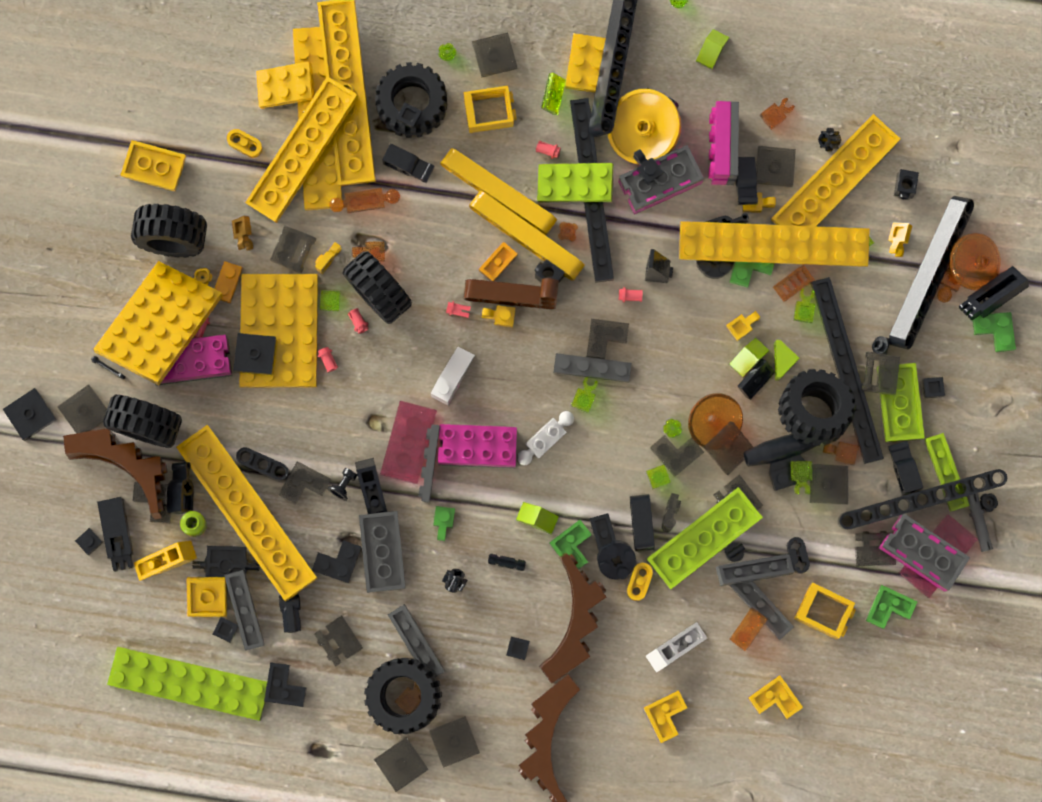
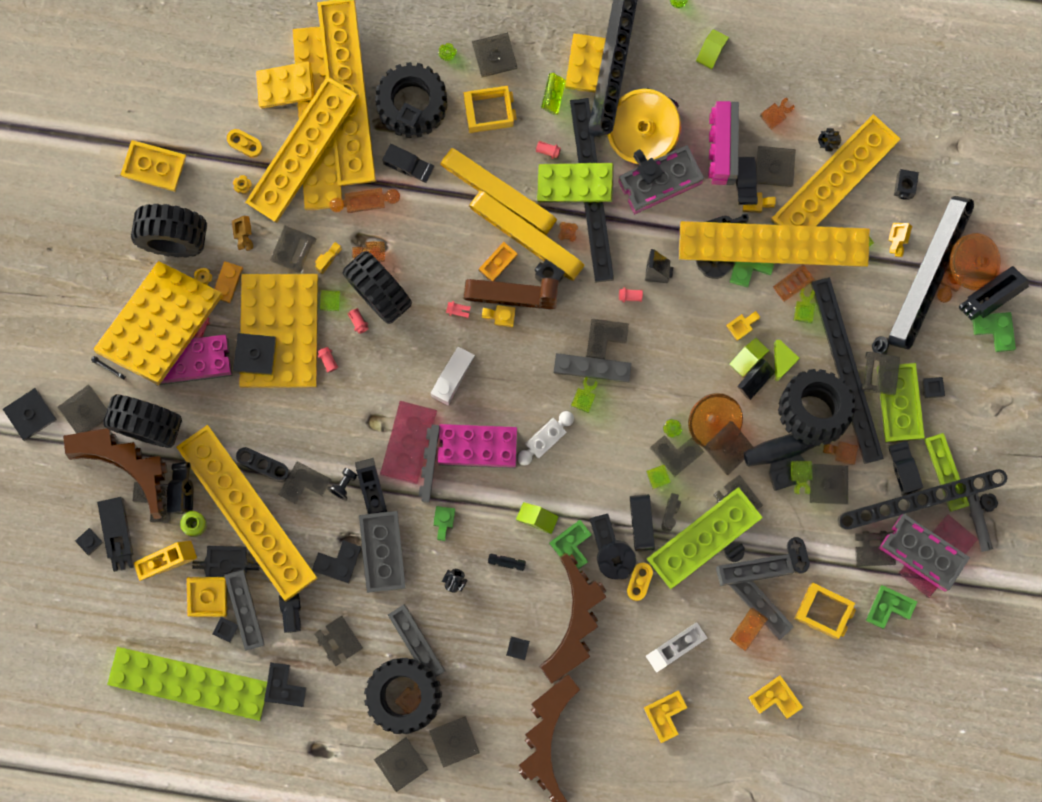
(242, 189): none -> yellow plate

